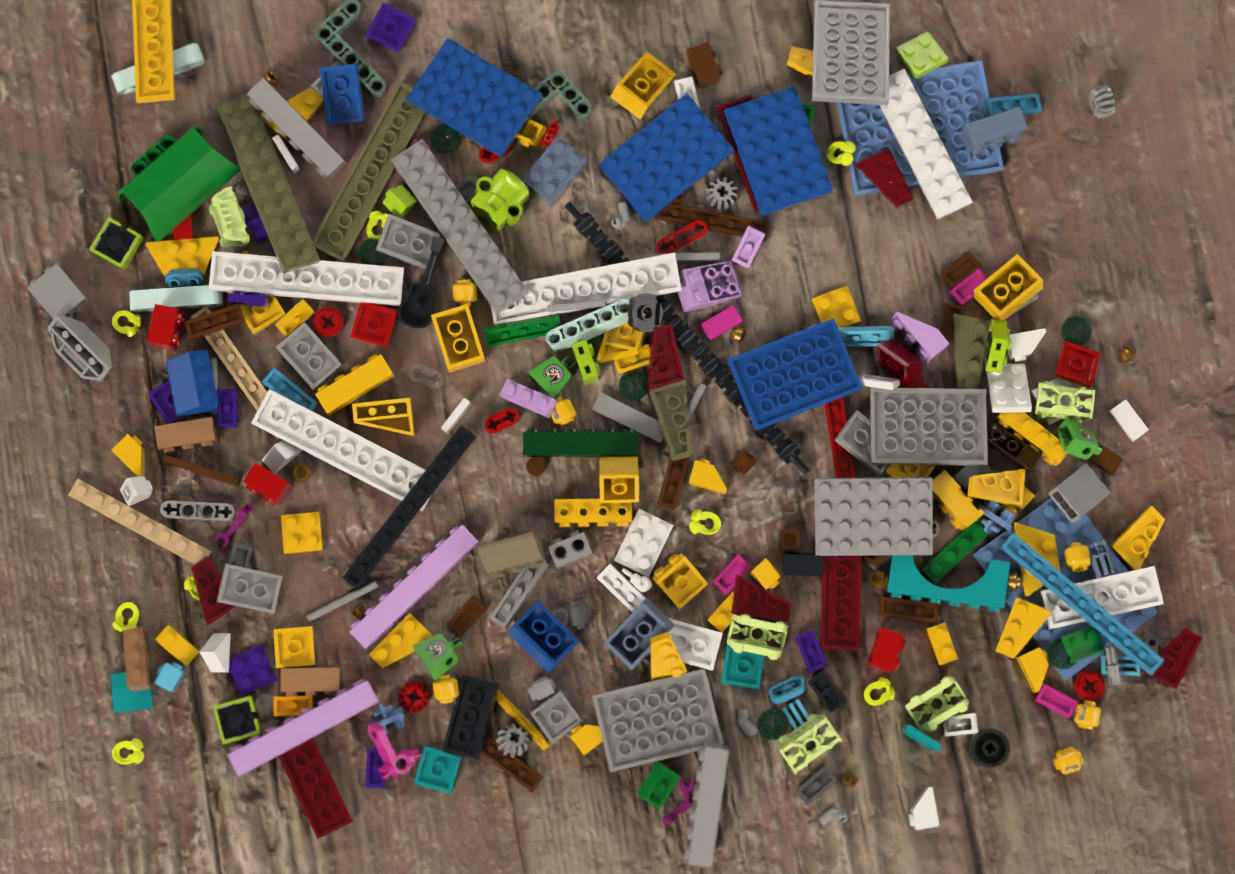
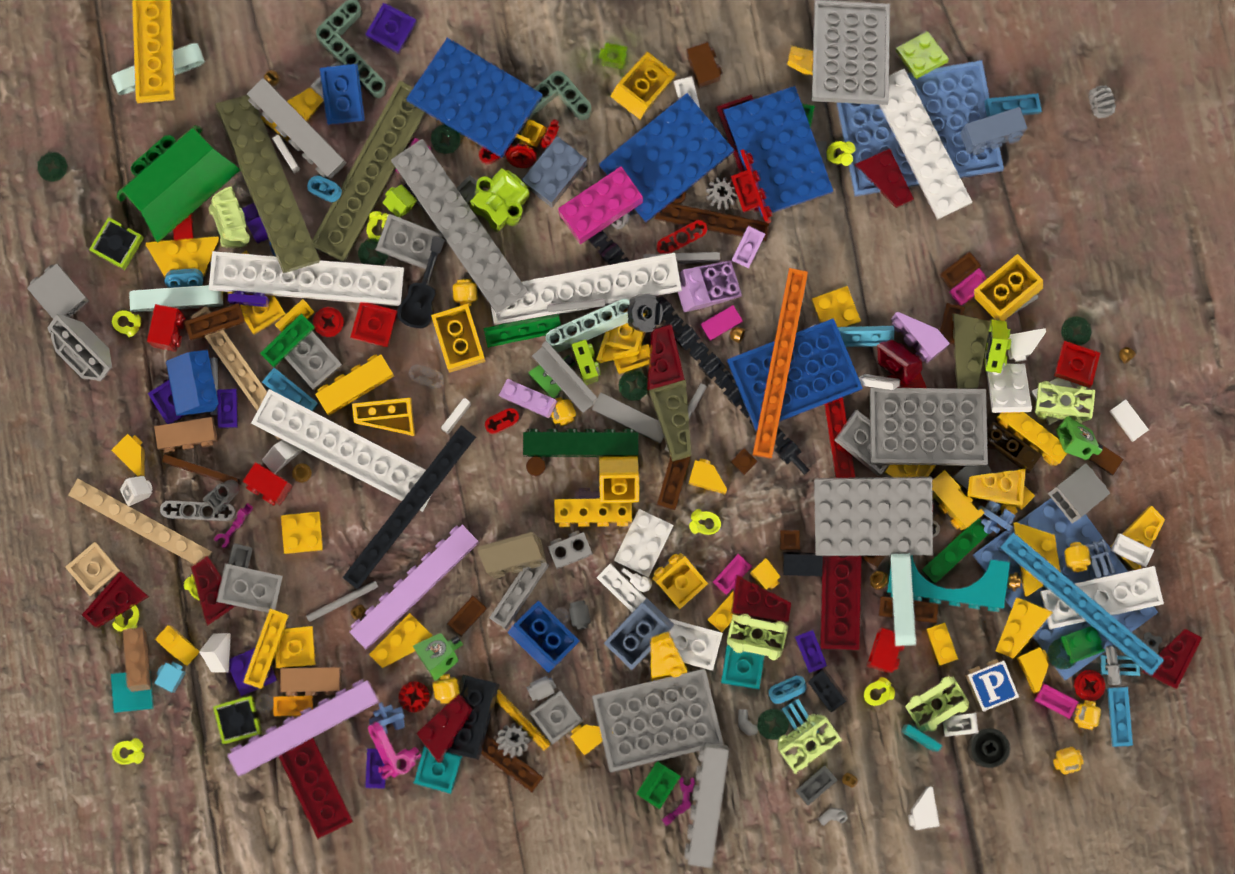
(55, 174): none -> clear green gear
(93, 569): none -> tan plate
(114, 600): none -> dark red wing
(219, 497): none -> dark grey piece
(266, 648): none -> yellow plate
(287, 340): none -> green plate
(326, 188): none -> dark azure plate
(443, 727): none -> dark red wing
(516, 160): none -> red gear
(565, 377): none -> light grey fence
(600, 205): none -> dark pink brick
(618, 62): none -> clear neon green brick
(748, 189): none -> red bracket
(780, 363): none -> orange plate
(903, 599): none -> light aqua beam
(991, 685): none -> piece
(1119, 716): none -> dark azure plate
(1132, 550): none -> white tile

